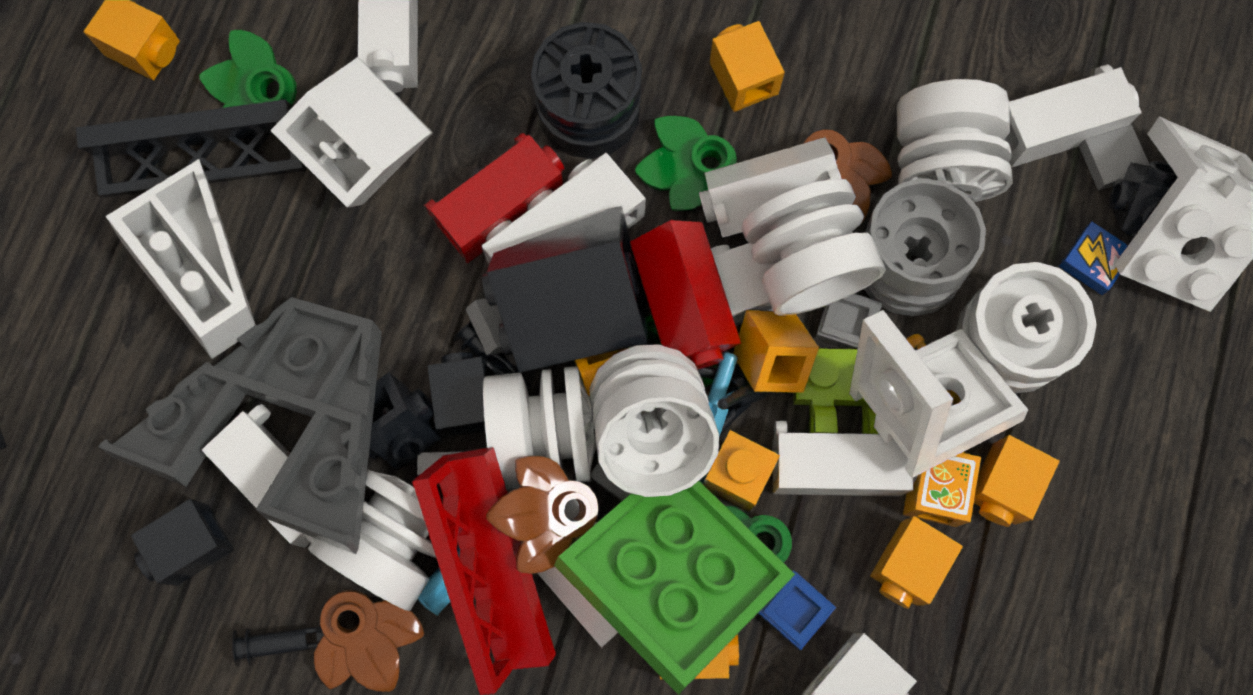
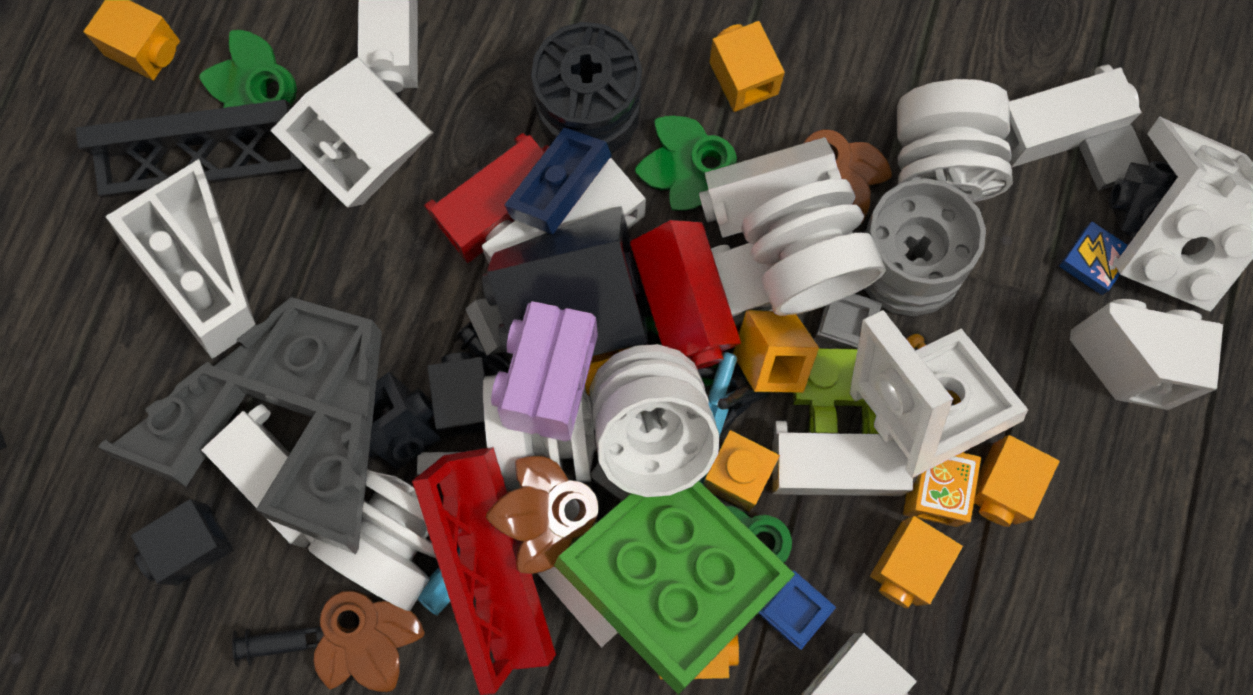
(546, 371): none -> lavender brick
(558, 180): none -> dark blue plate
(1030, 324): white wheel -> none
(1150, 353): none -> white slope

